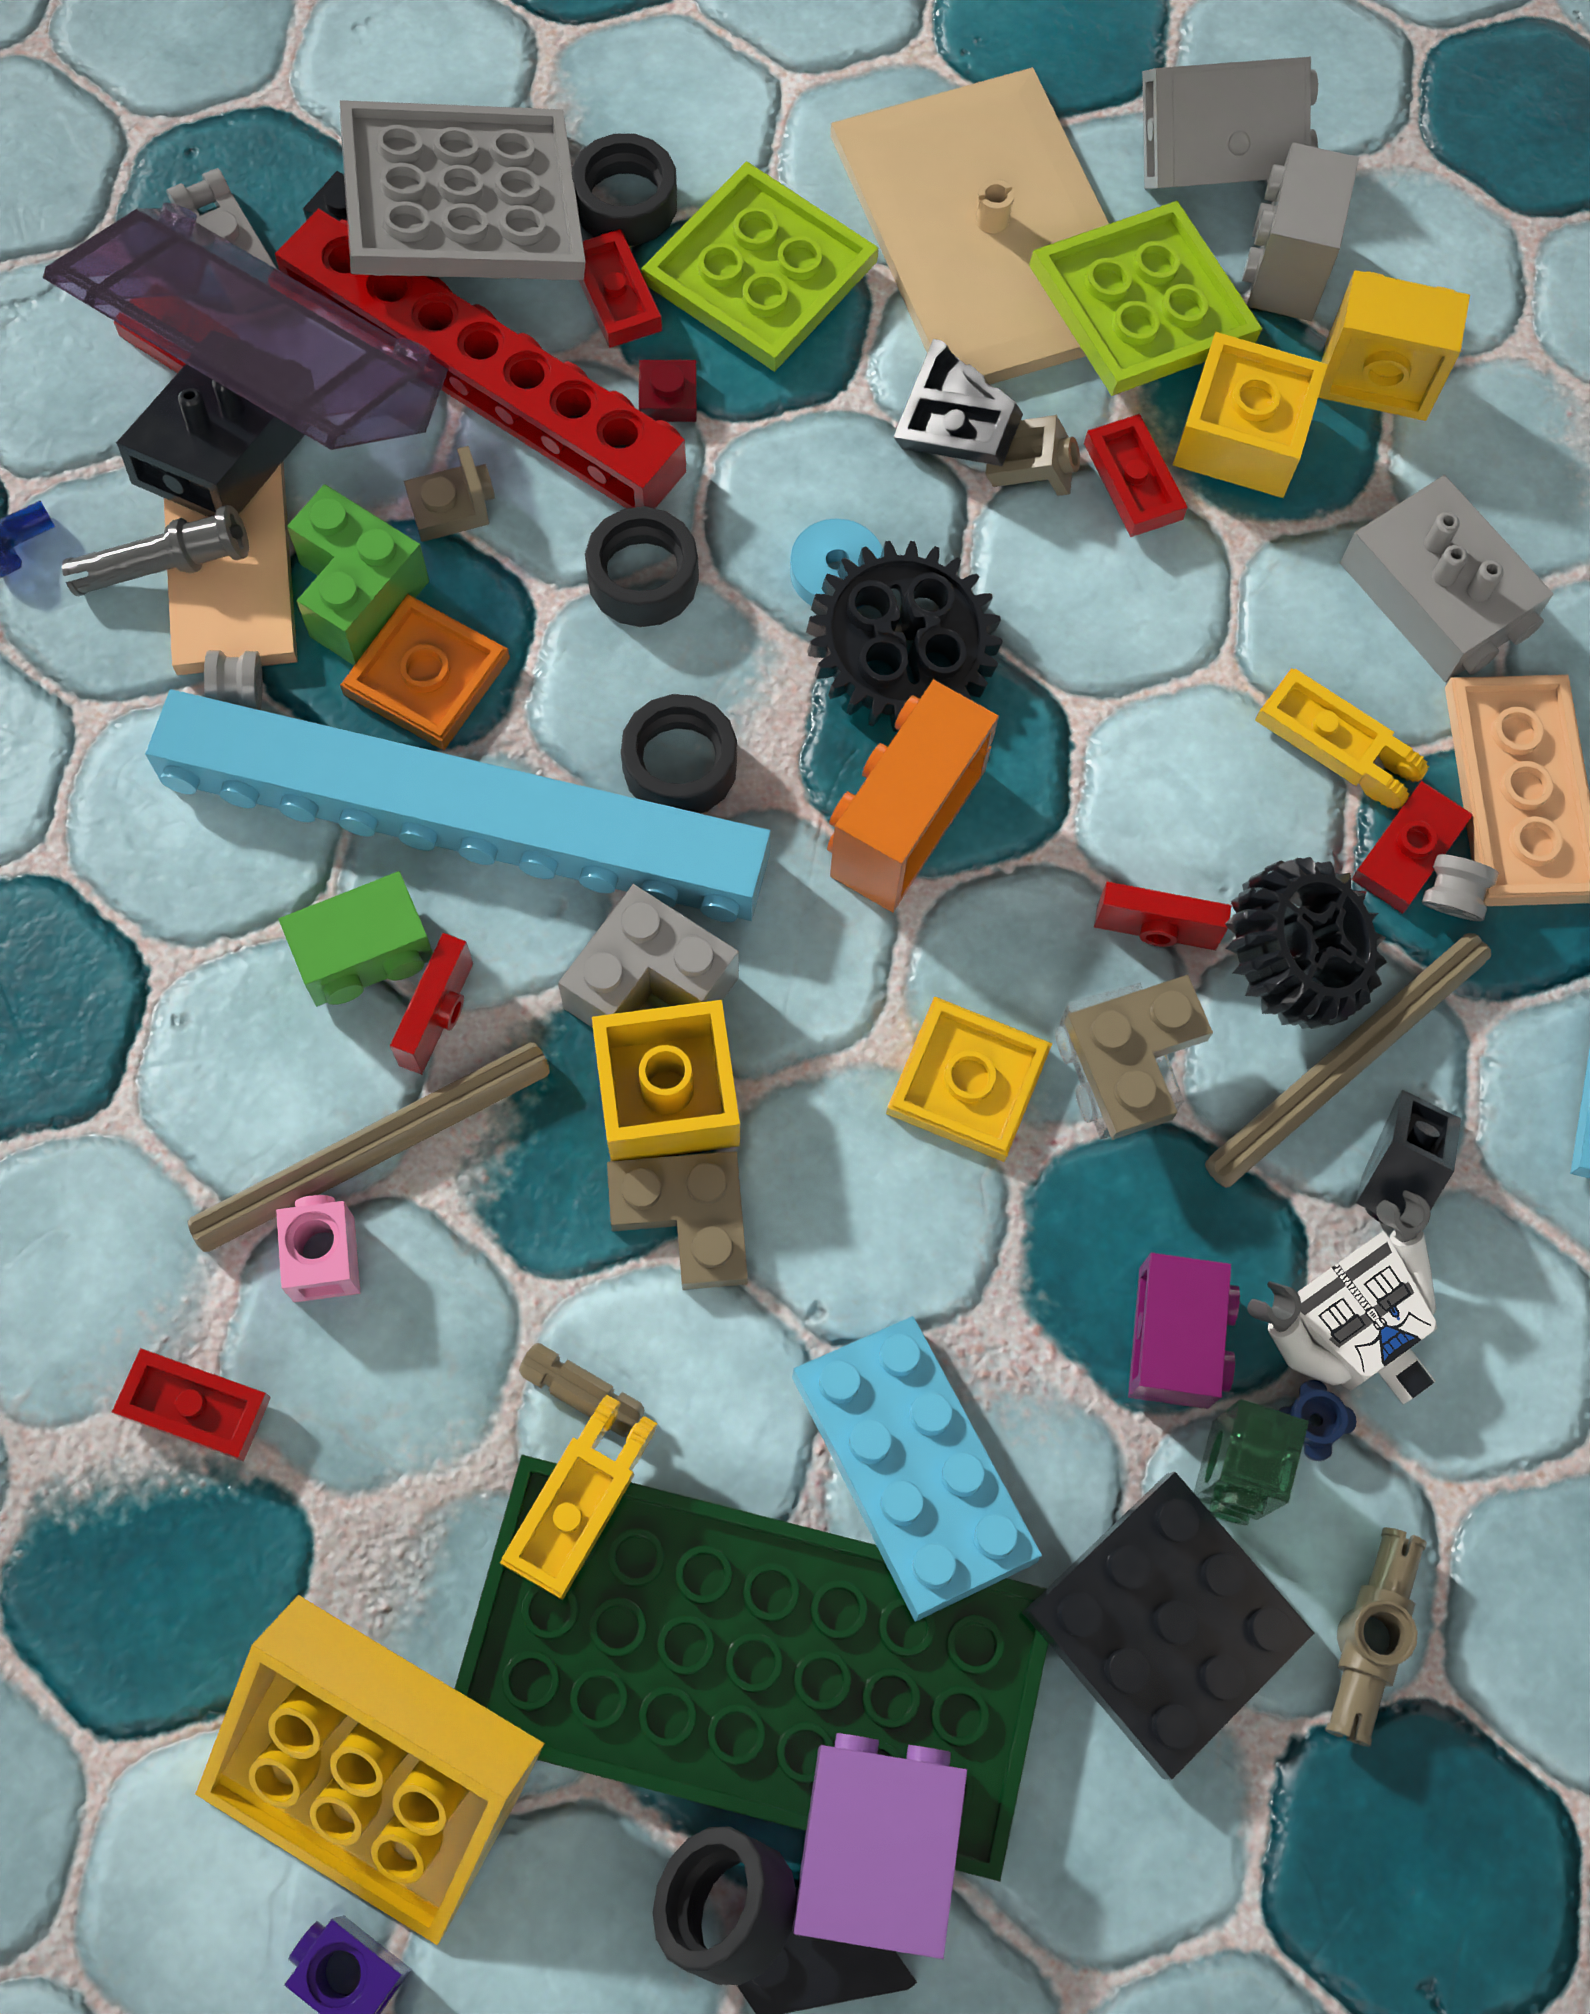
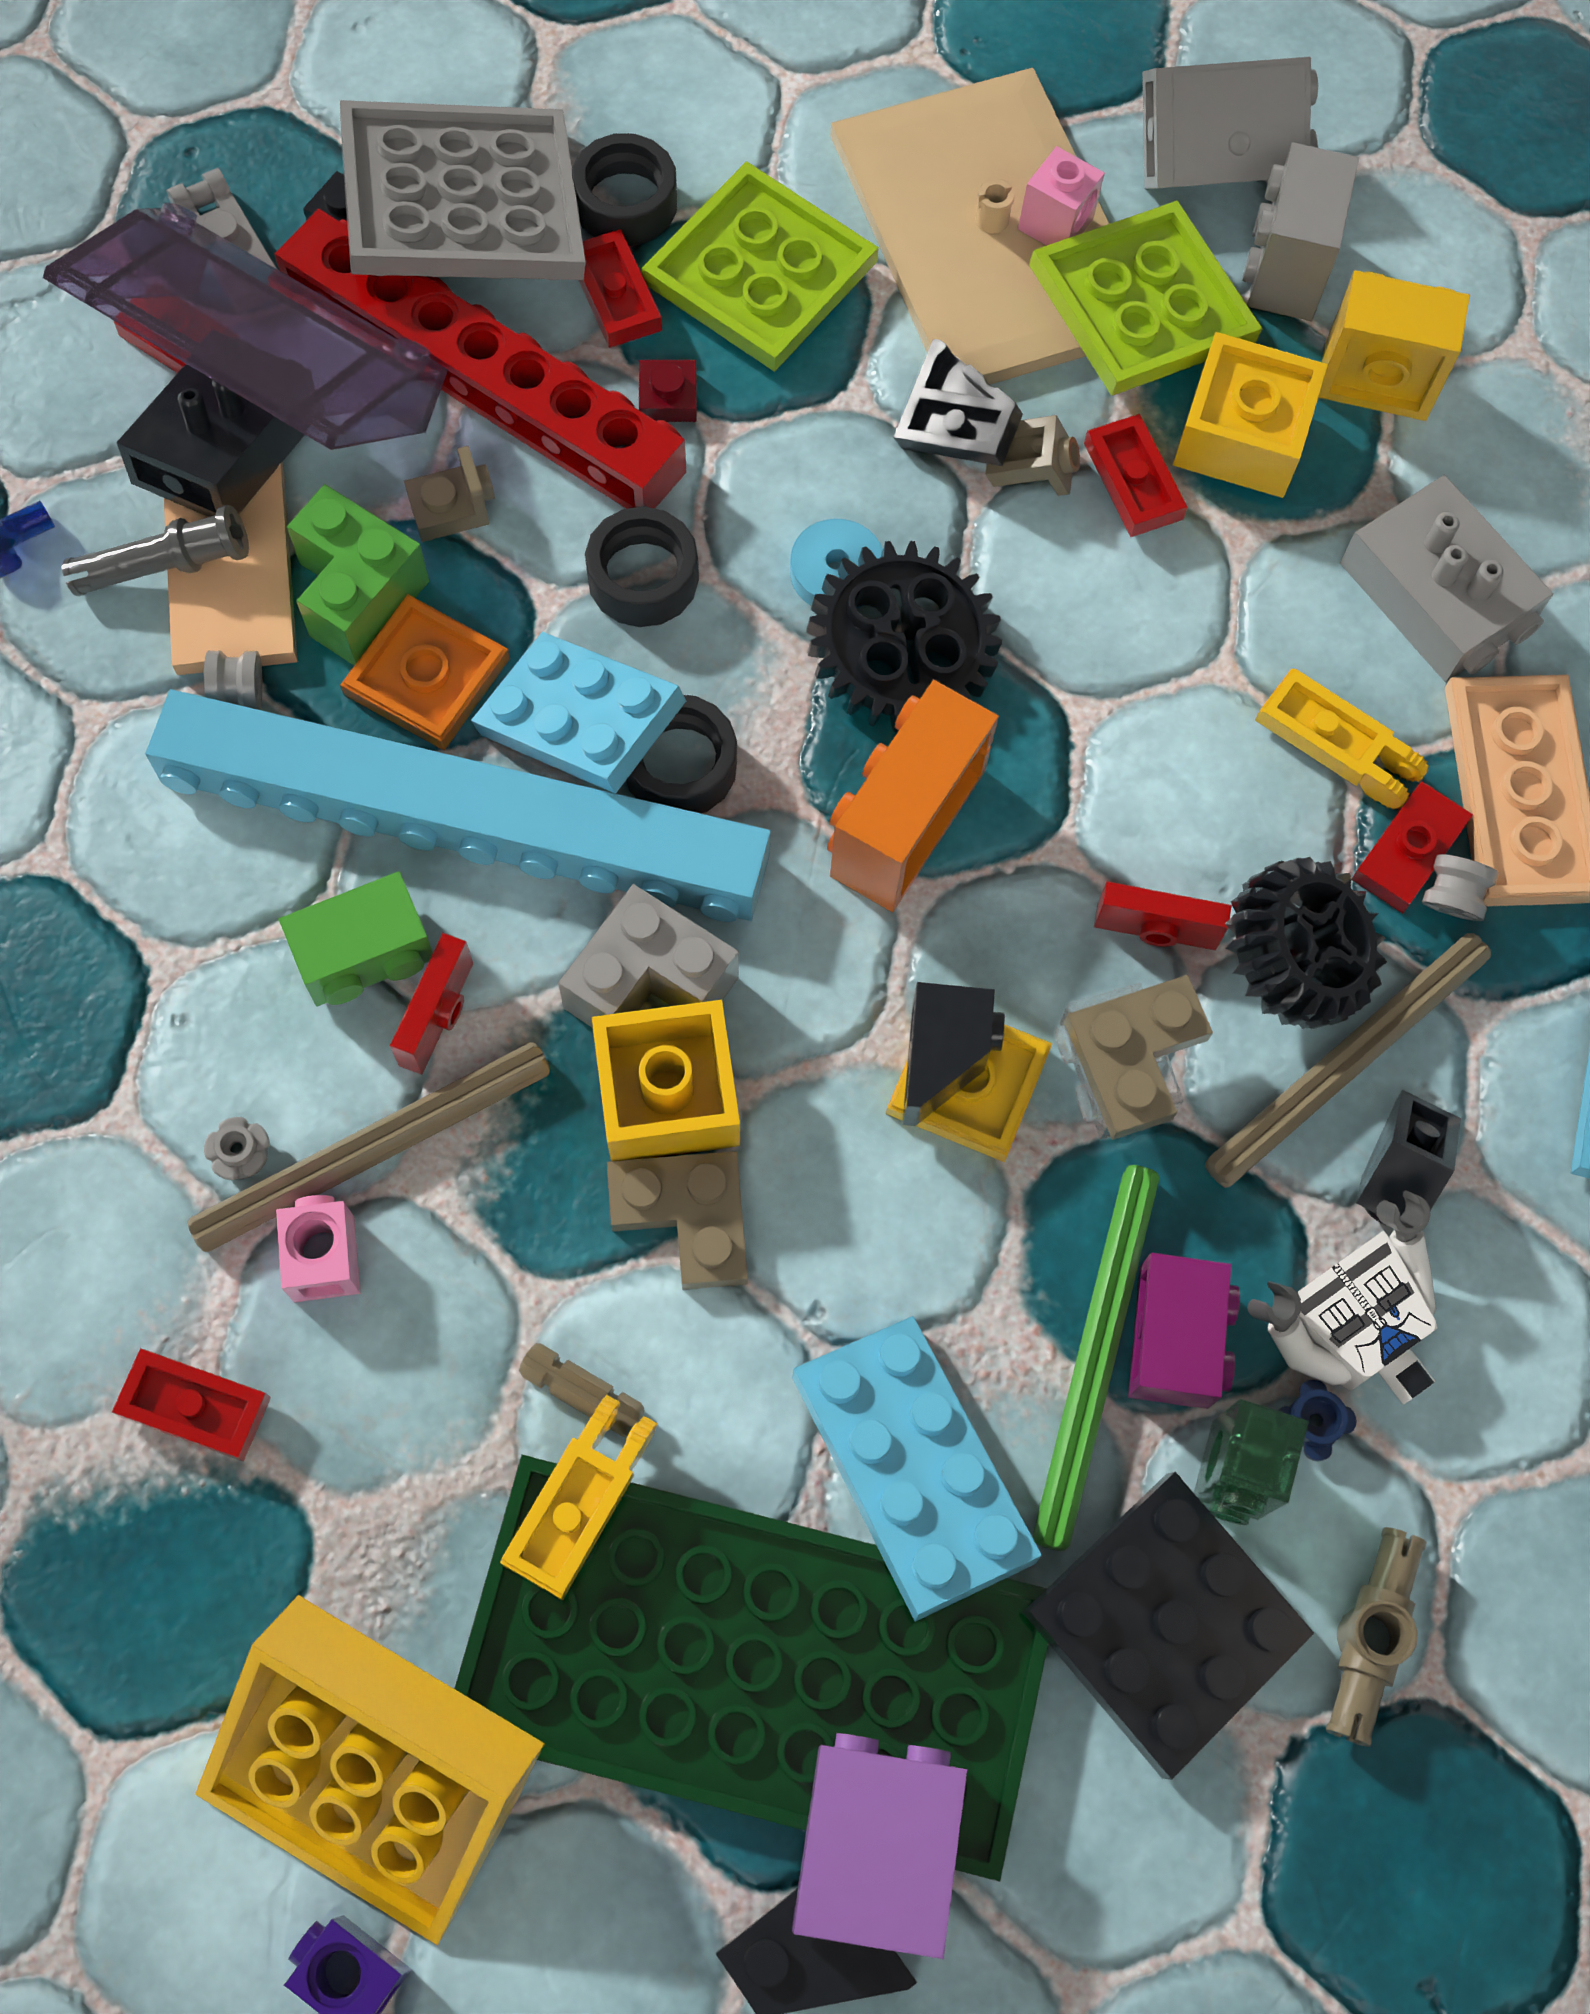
(242, 1164): none -> light grey plate
(579, 711): none -> medium azure plate
(763, 1922): black tyre -> none
(948, 1044): none -> black slope
(1060, 198): none -> bright pink brick
(1095, 1359): none -> bright green axle

